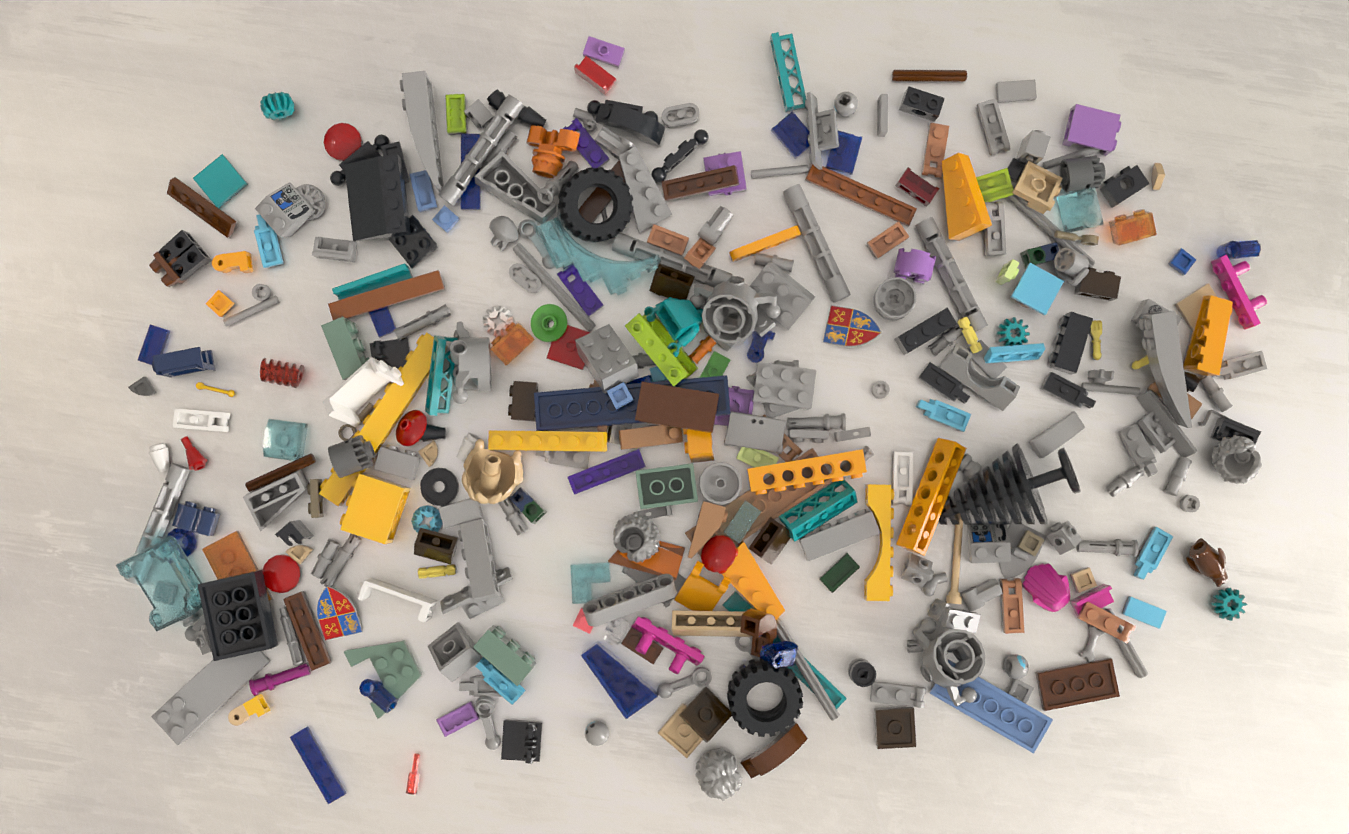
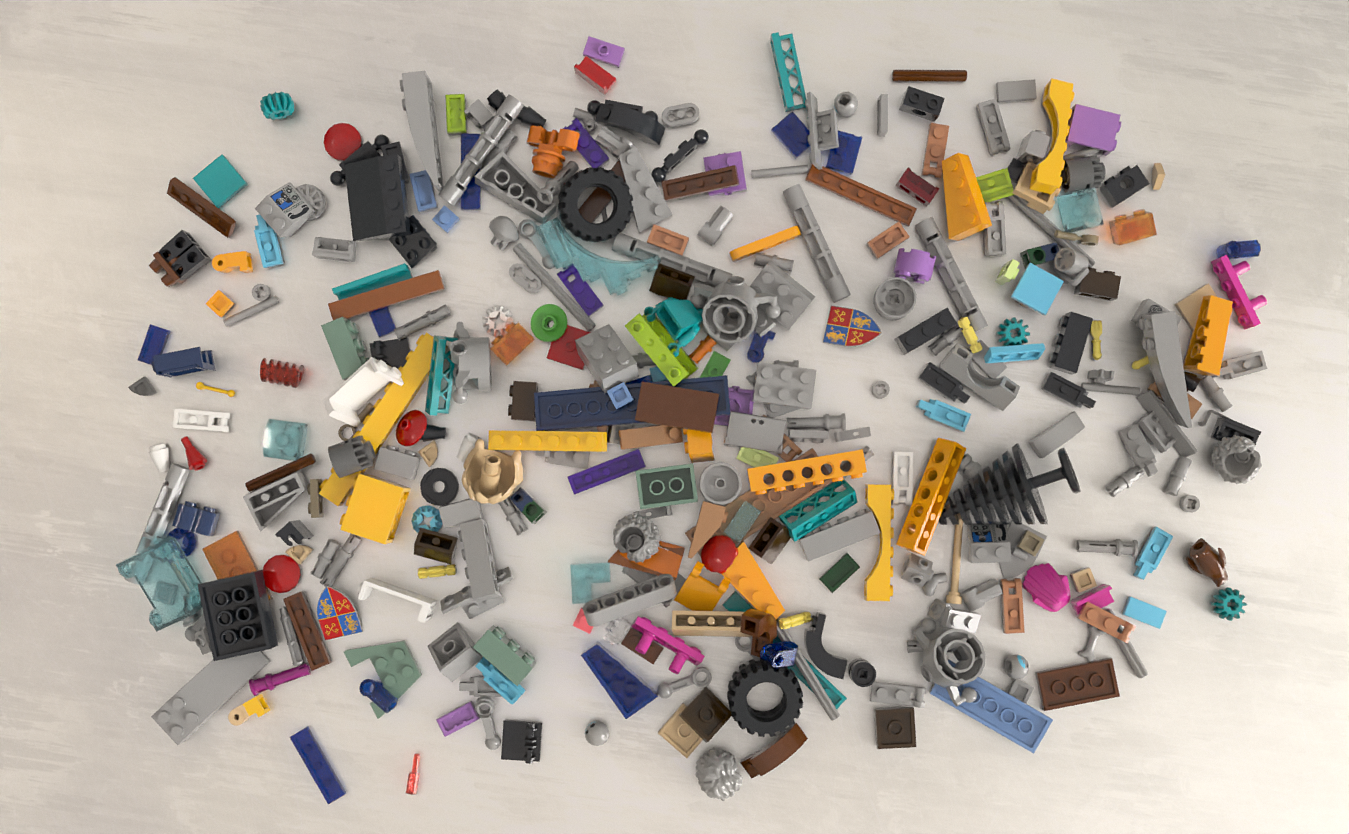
(699, 253): nougat plate -> none
(794, 620): none -> light yellow axle
(826, 662): none -> black arch
(1057, 103): none -> yellow arch
(1063, 537): light grey brick -> none
(1182, 261): blue tile -> none

